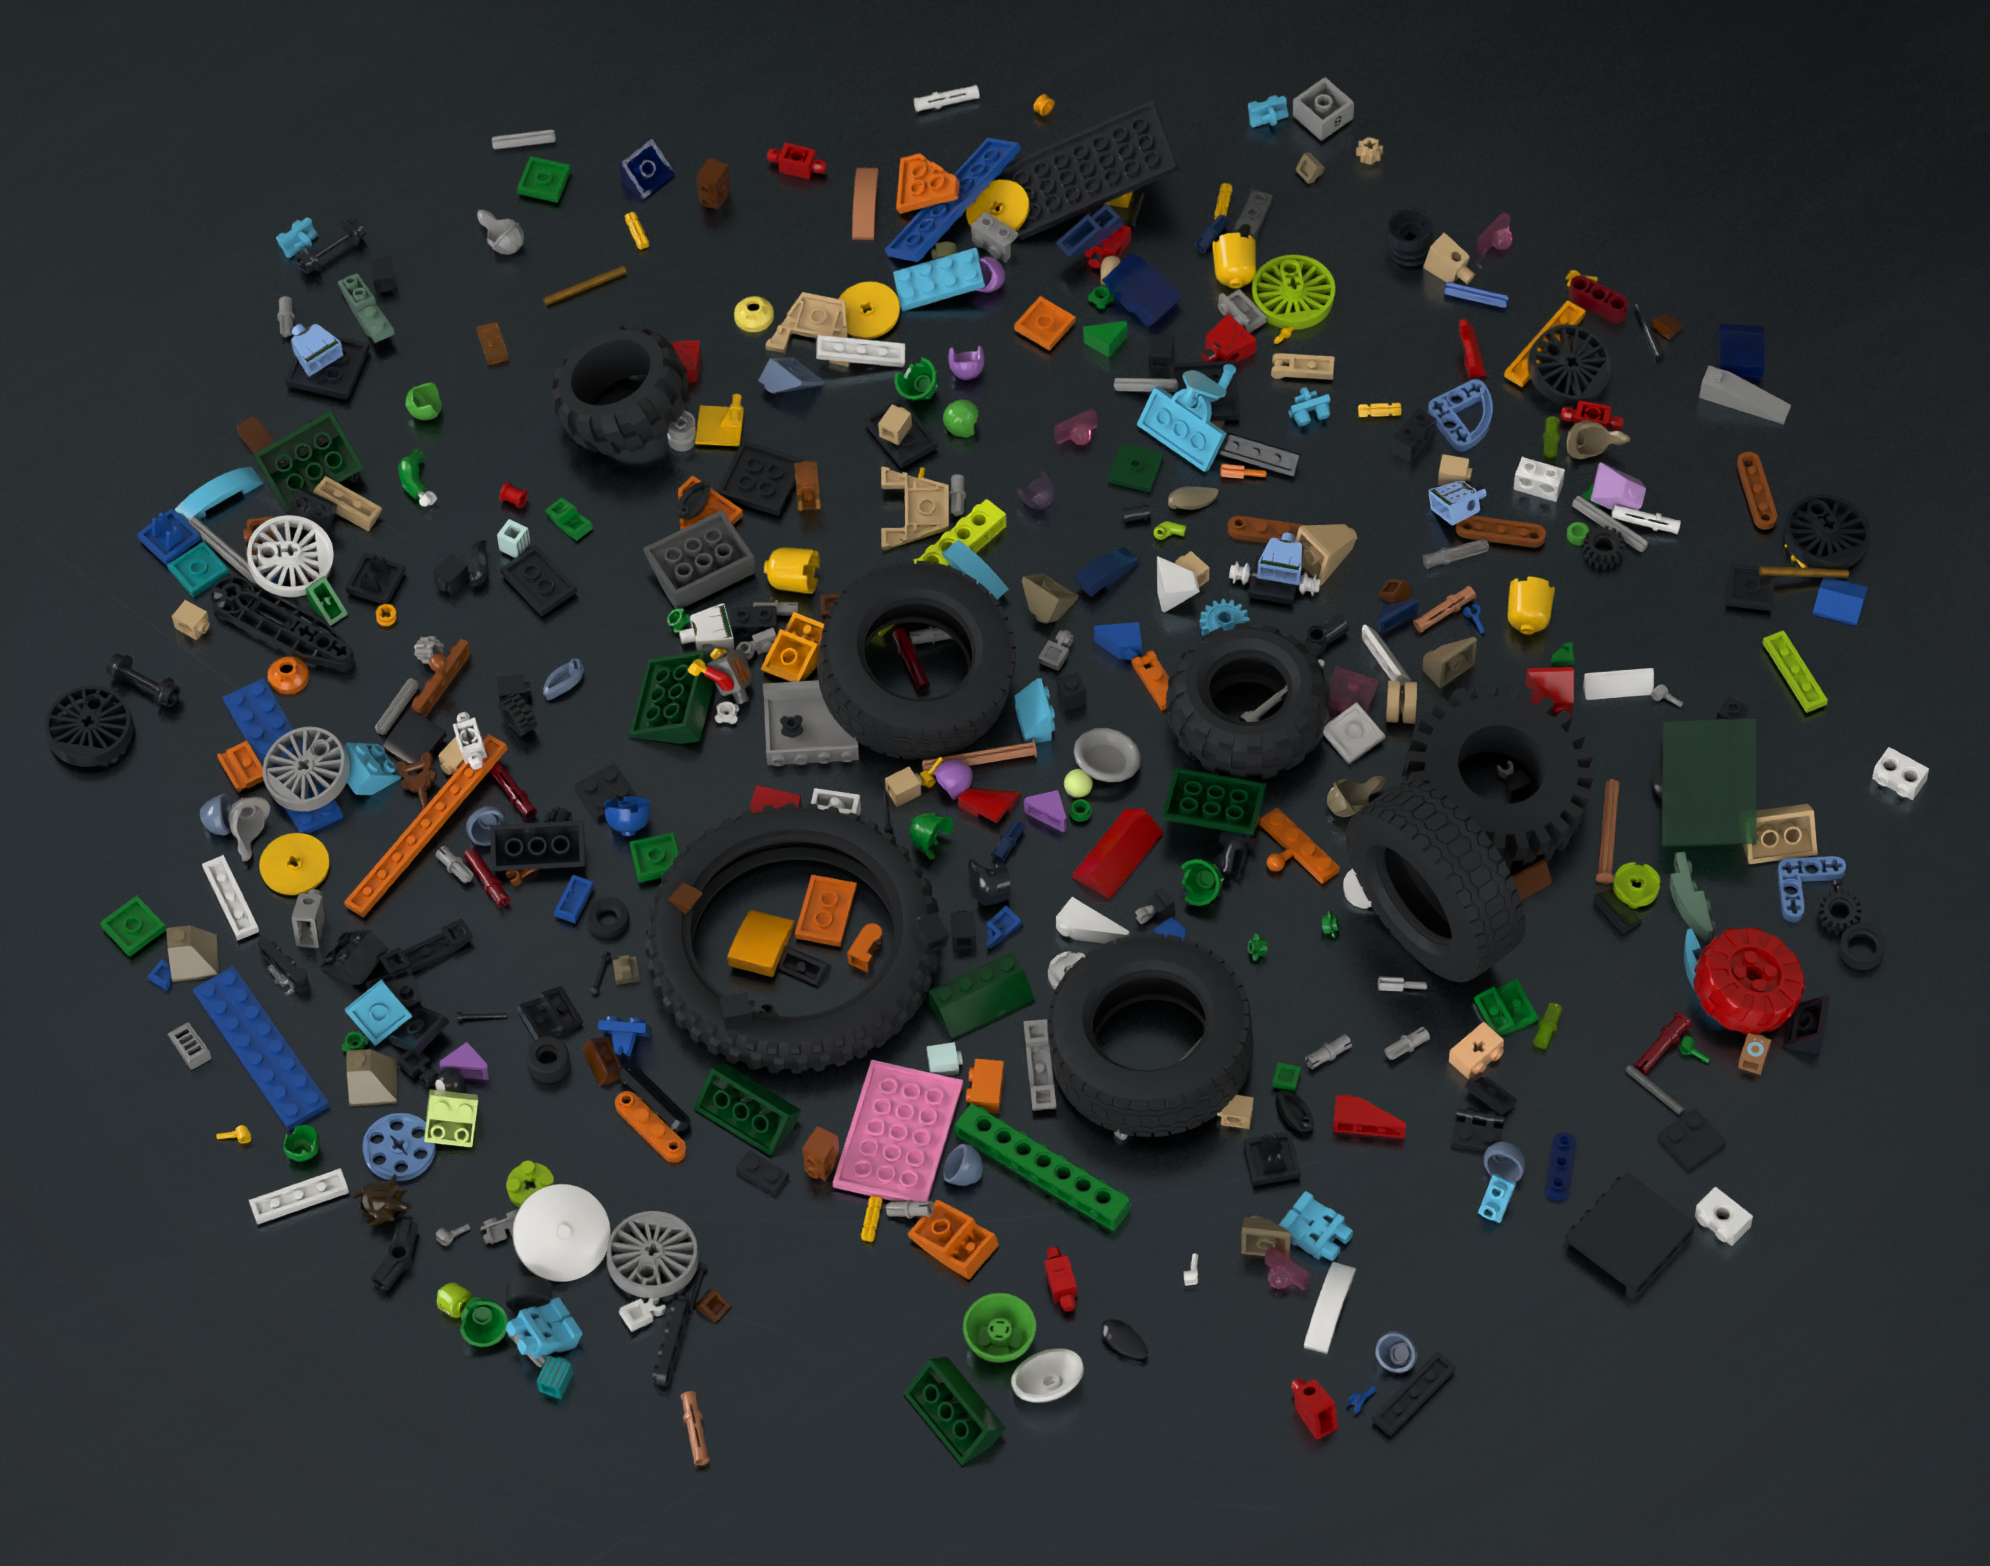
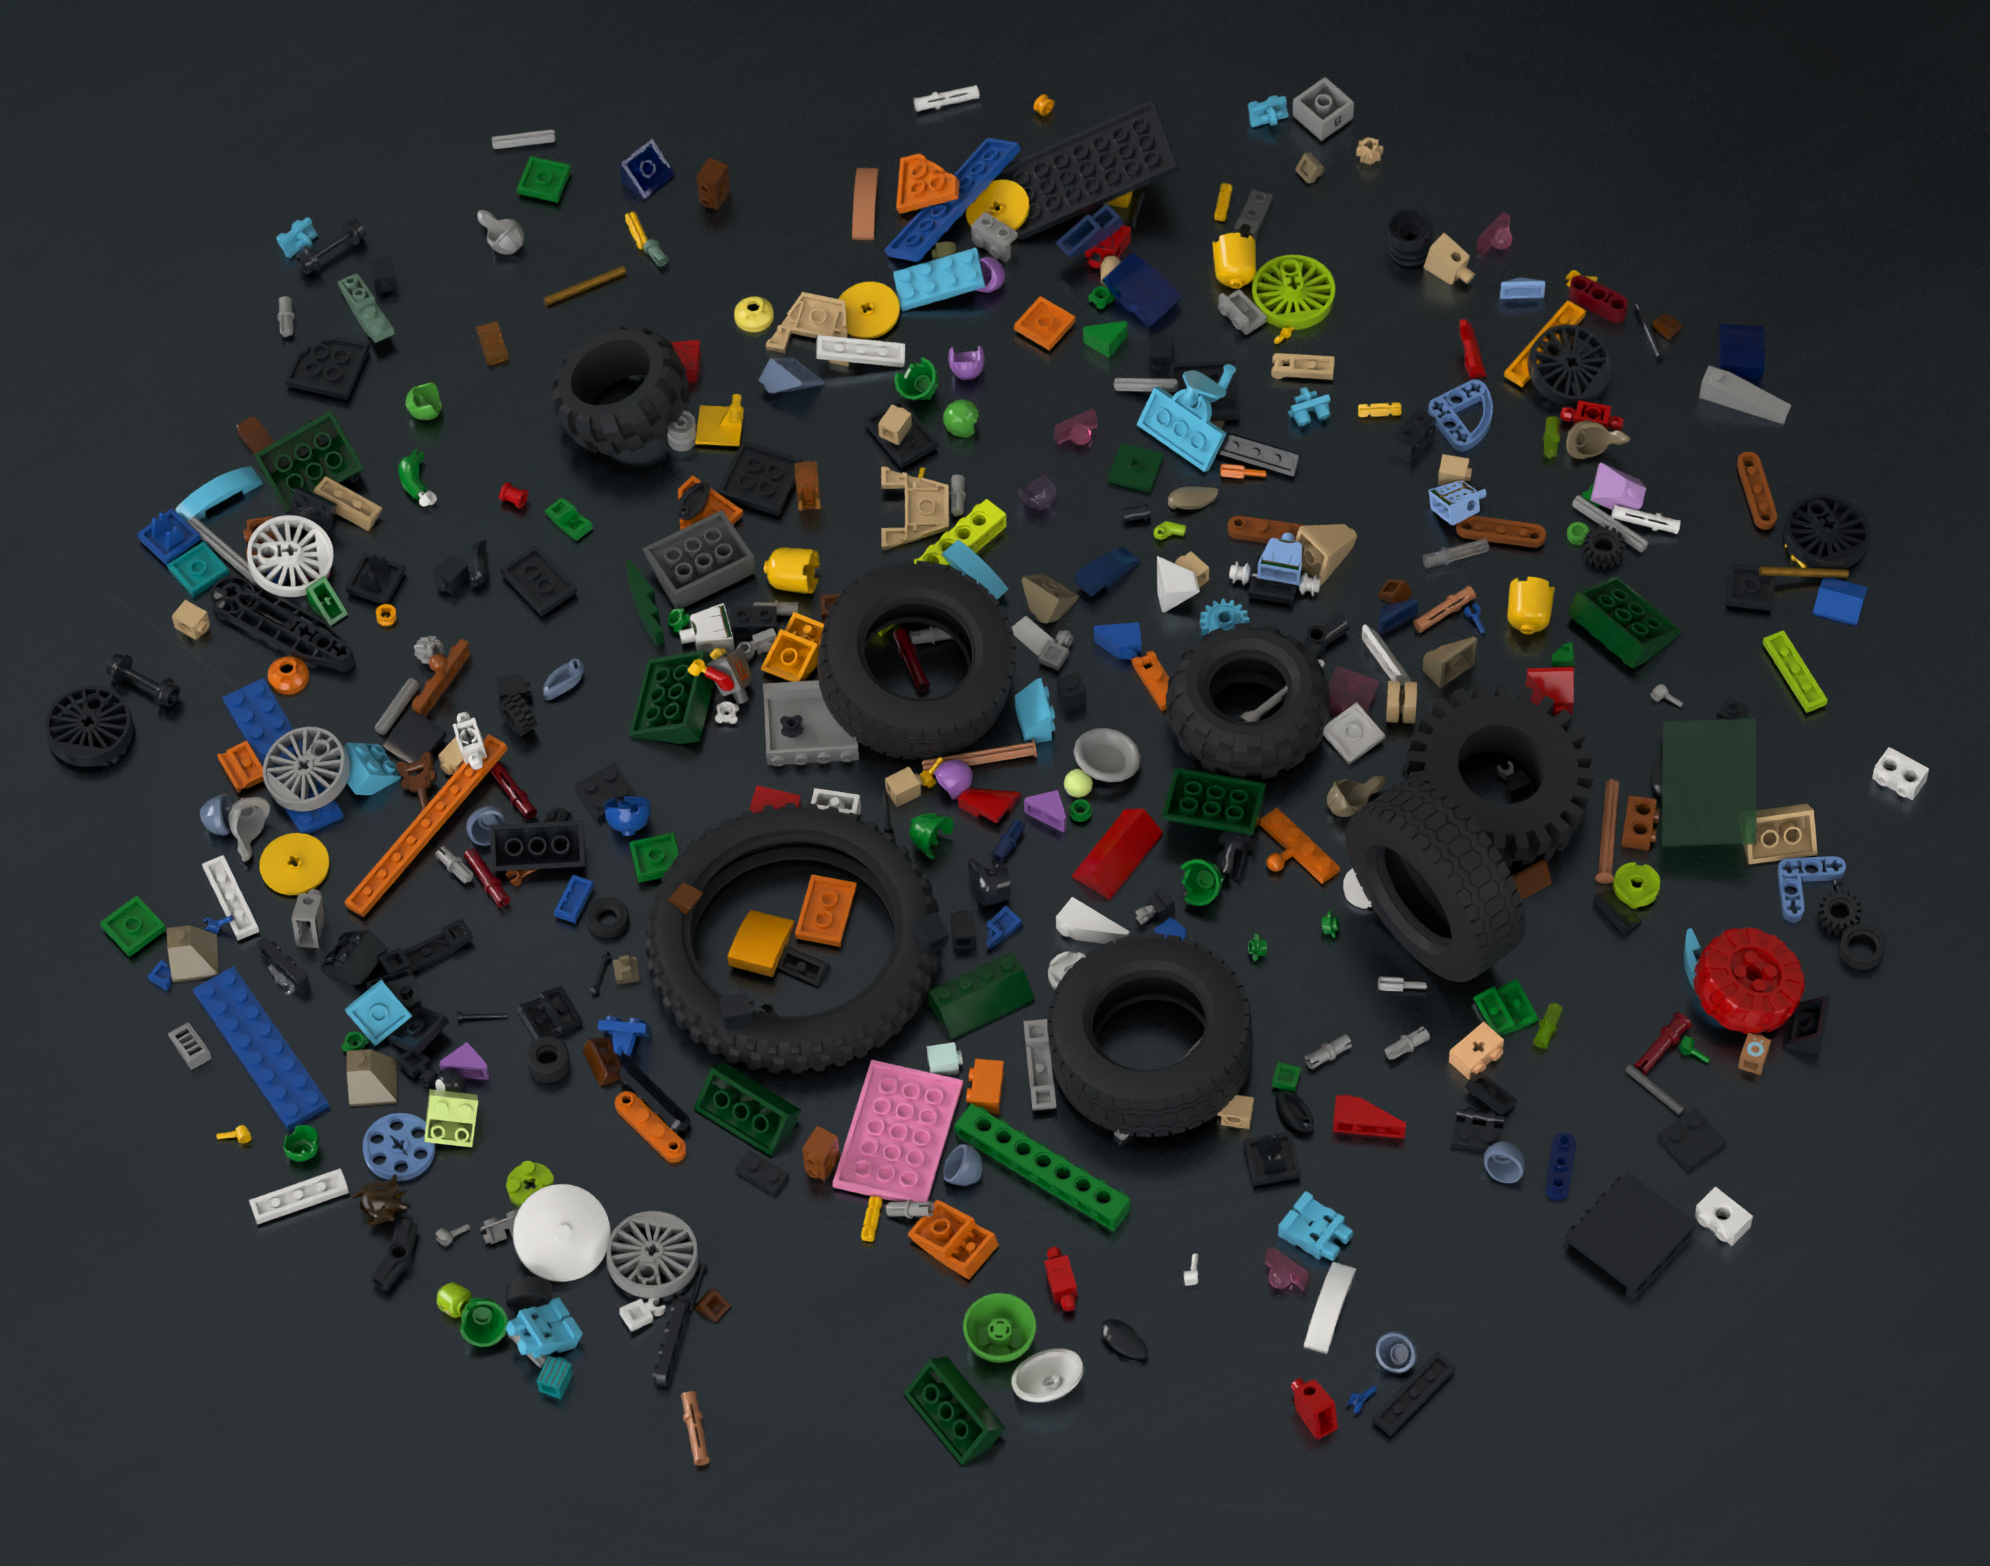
(214, 925): none -> blue hand
(315, 347): light blue torso -> none
(513, 538): light aqua brick -> none
(644, 601): none -> dark green slope
(653, 248): none -> sand green pin
(797, 160): red piece -> none
(864, 946): orange leg -> none
(1031, 635): none -> white sticker
(1211, 233): dark blue axle -> none
(1228, 342): red torso -> none
(1261, 1234): dark tan slope -> none
(1476, 294): blue axle -> none
(1496, 1198): medium azure hips -> none
(1522, 288): none -> light blue slope
(1539, 479): white brick -> none
(1618, 683): white slope -> none
(1623, 621): none -> dark green slope
(1637, 822): none -> dark orange brick
(1689, 901): sand green slope -> none

